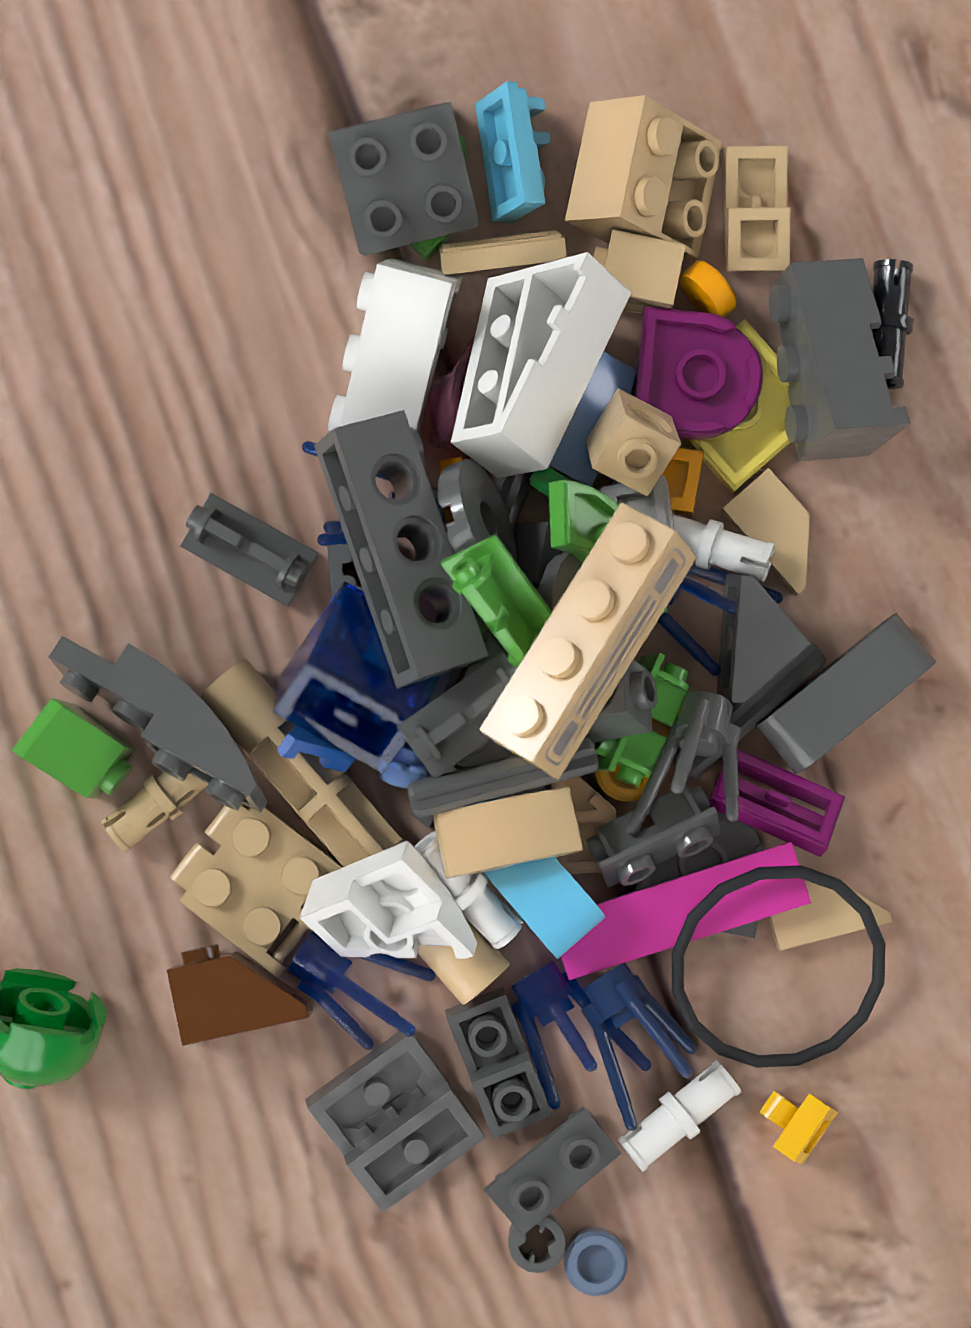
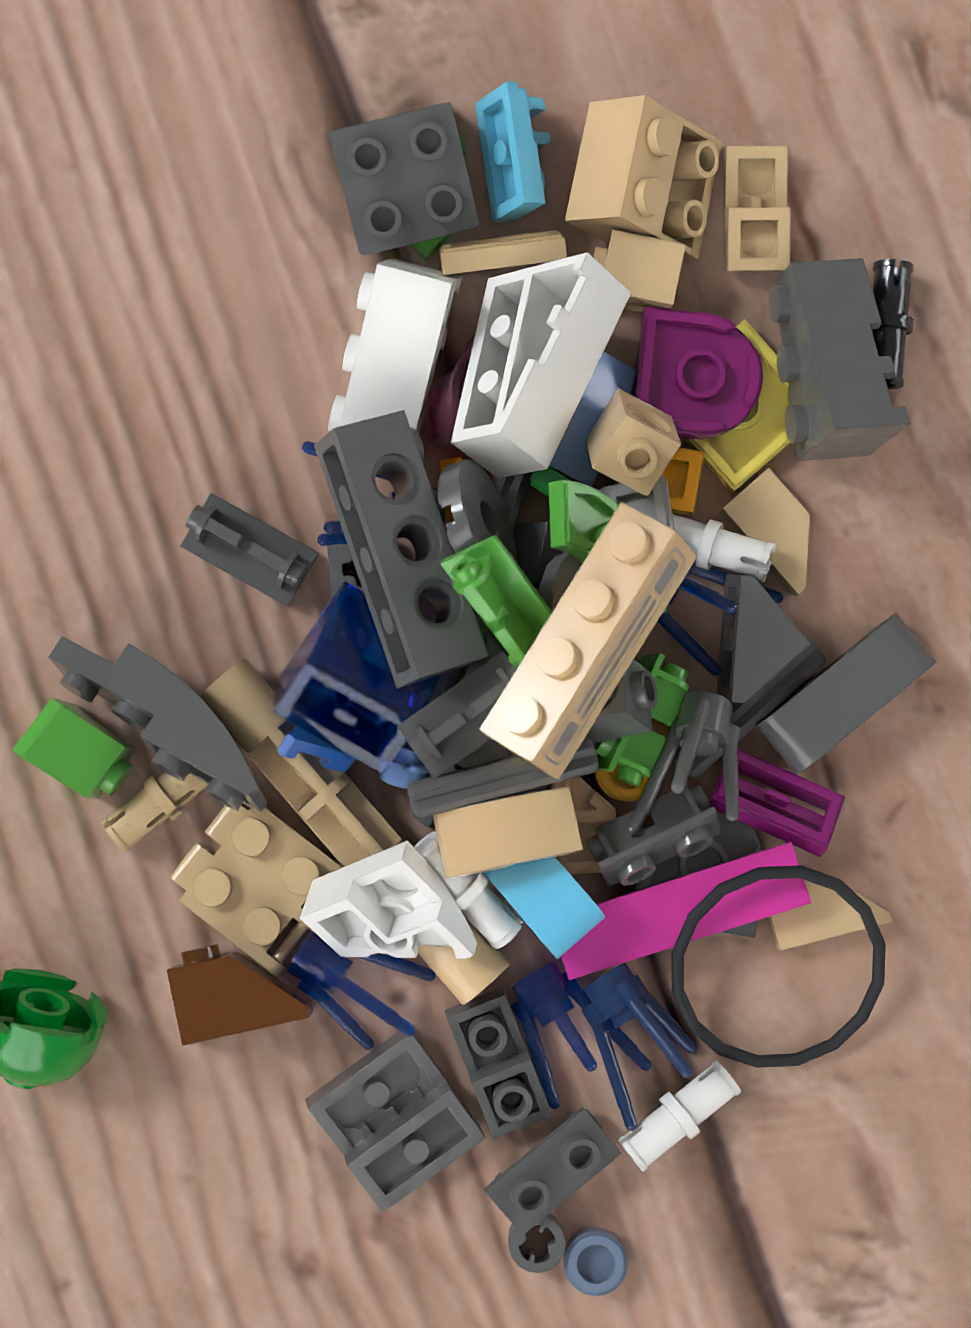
(707, 289): light orange tile -> none
(801, 1125): yellow tile -> none

